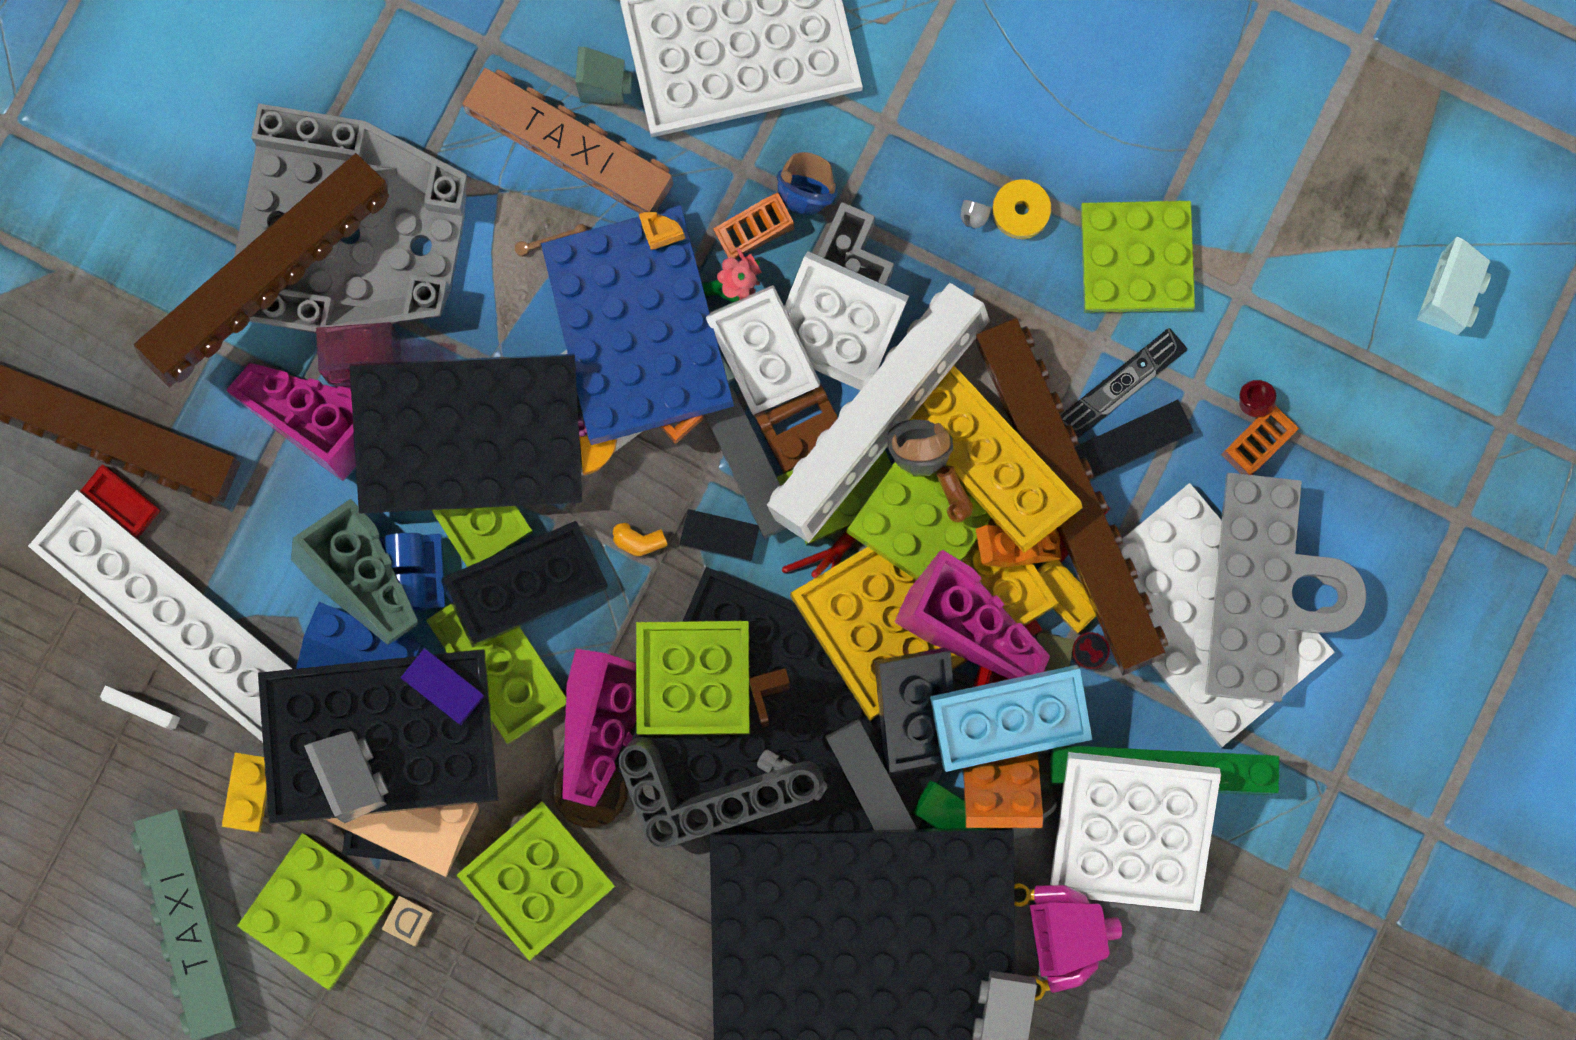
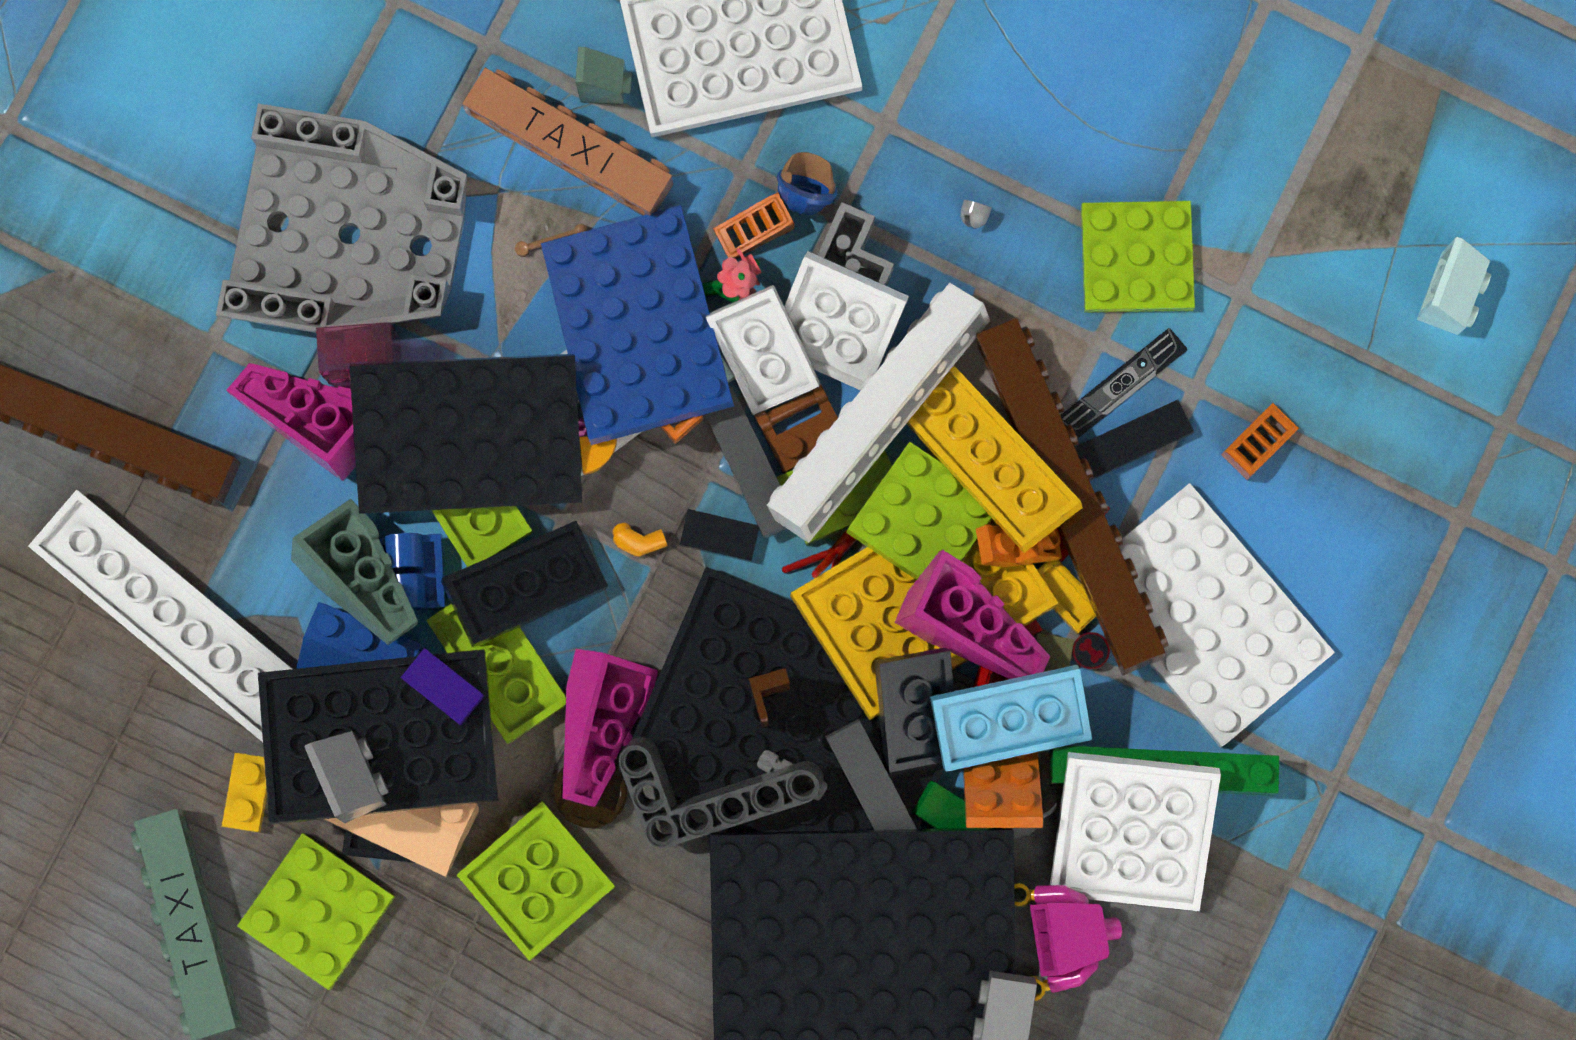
(120, 501): red tile -> none
(139, 708): white tile -> none
(262, 271): reddish brown brick -> none
(407, 921): tan tile -> none
(660, 230): light orange tile -> none
(692, 678): lime plate -> none
(920, 446): piece -> none
(959, 502): dark orange arm -> none
(1025, 193): yellow piece -> none
(1256, 585): light grey plate -> none
(1257, 398): dark red tile -> none

